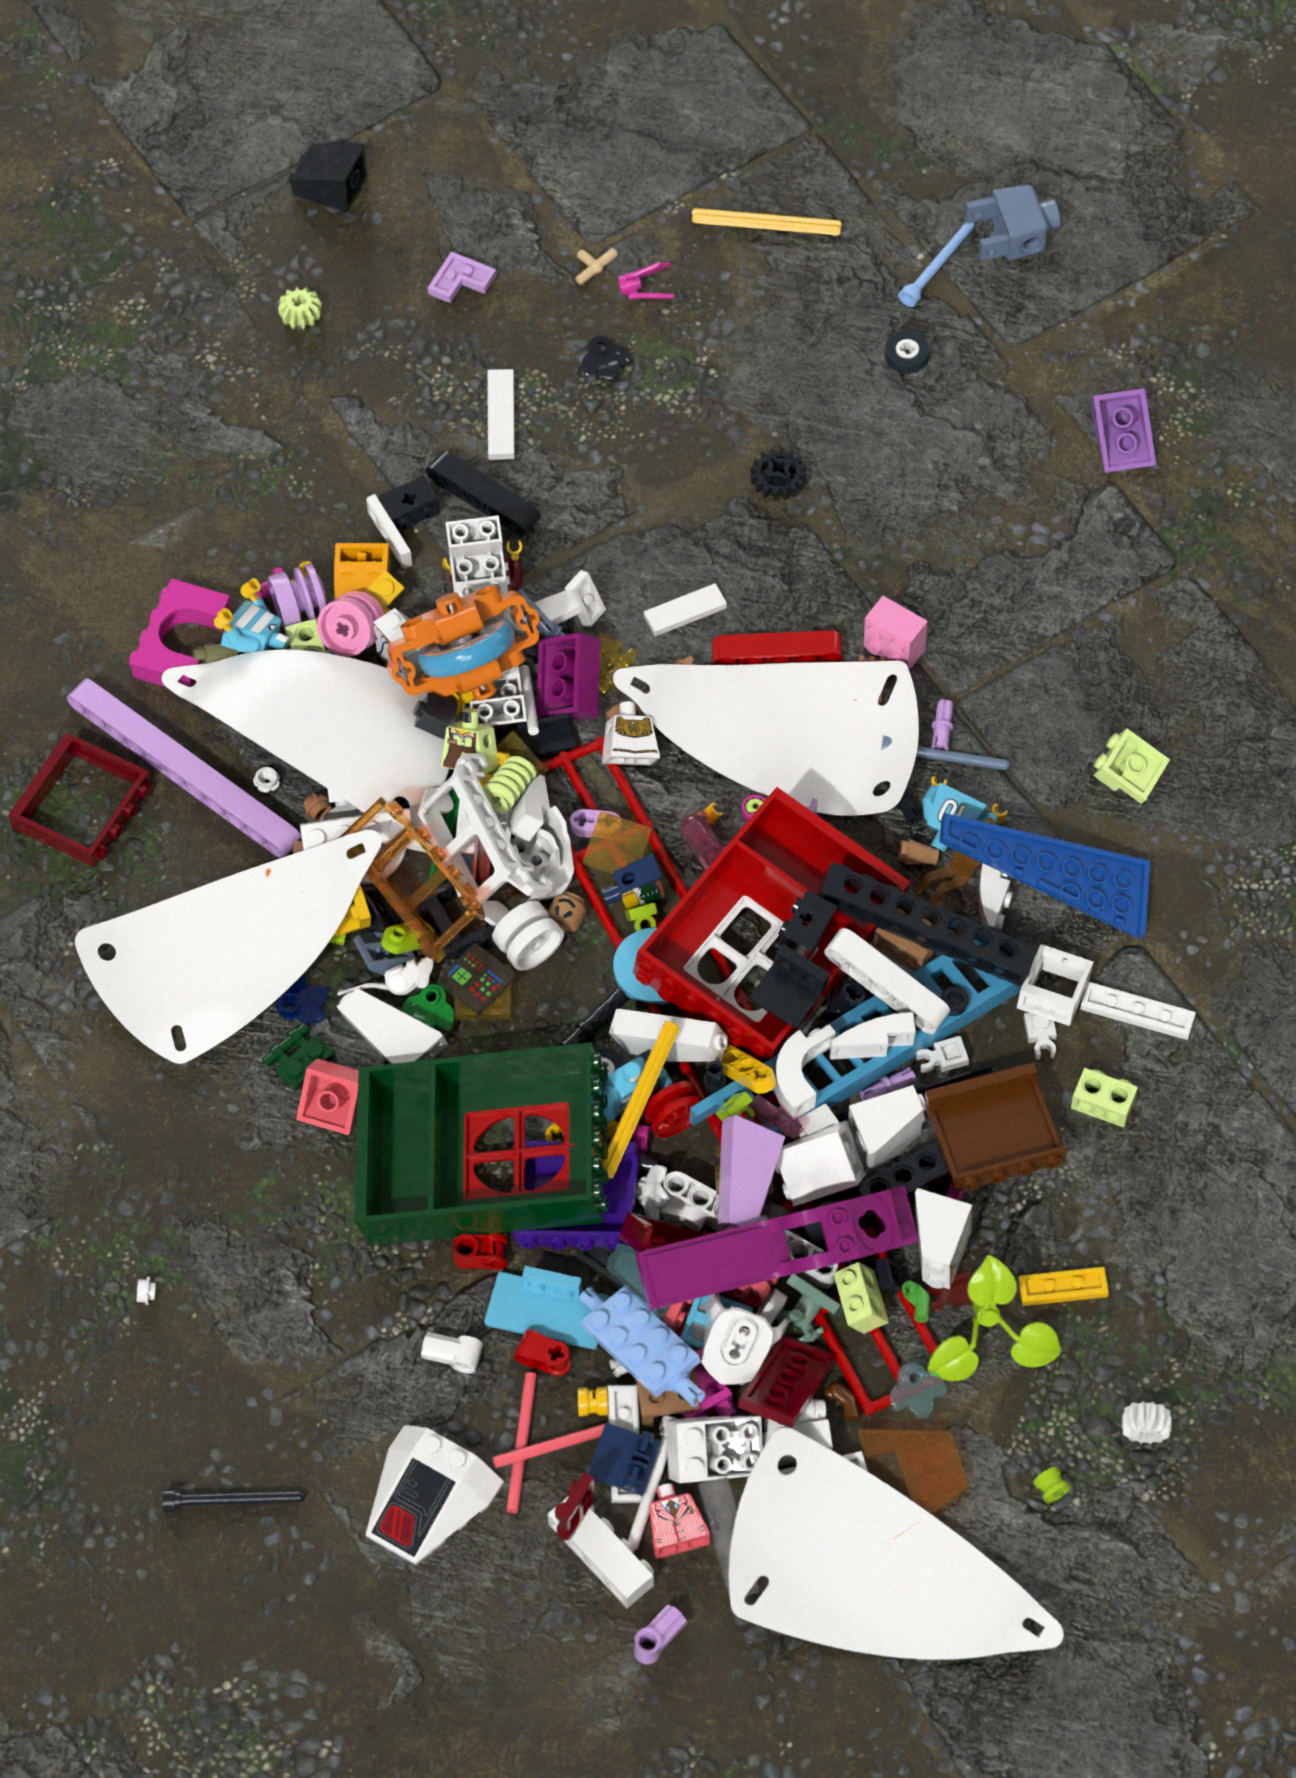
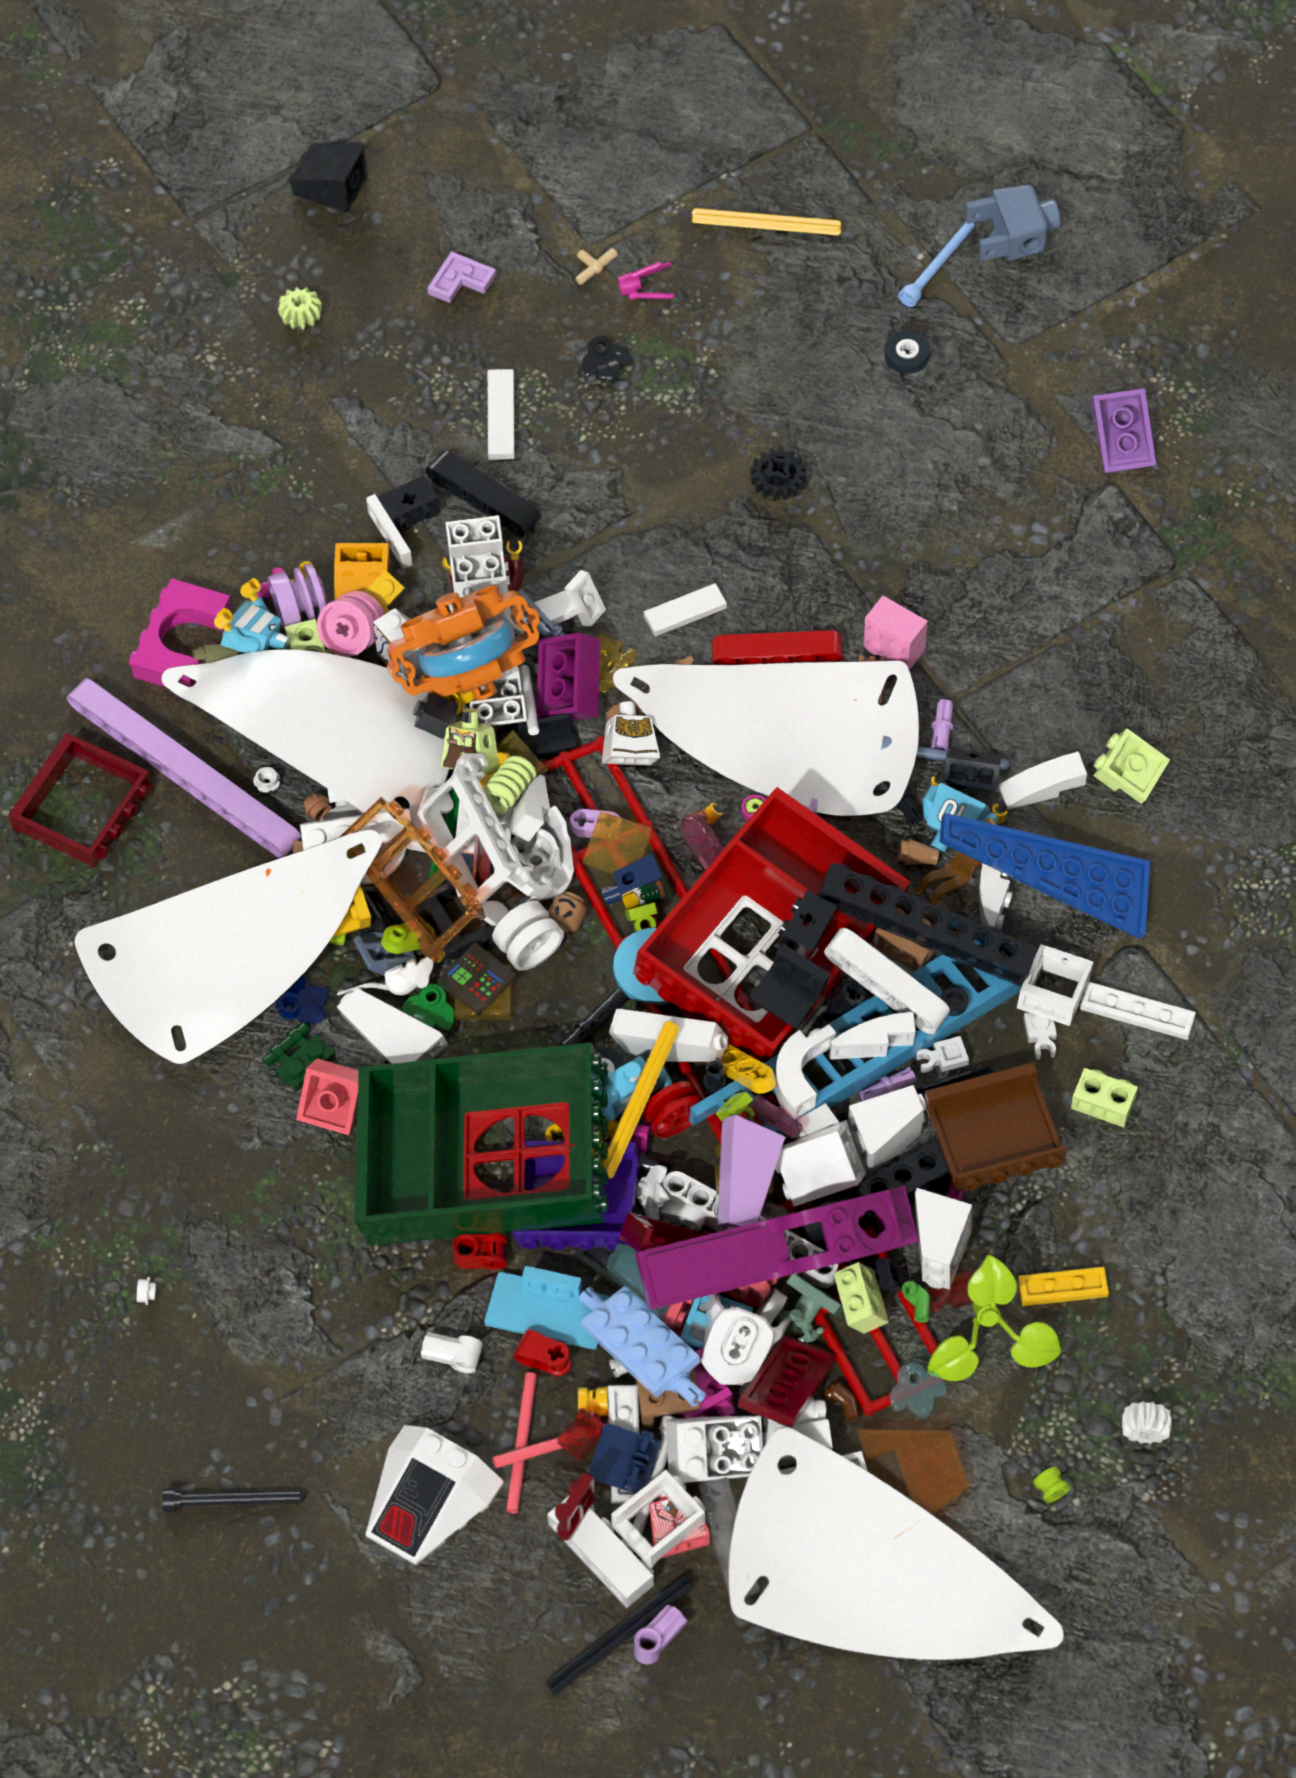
(581, 1433): none -> clear red bracket
(618, 1635): none -> black axle
(675, 1490): none -> white window
(971, 769): none -> black brick
(1044, 781): none -> white slope

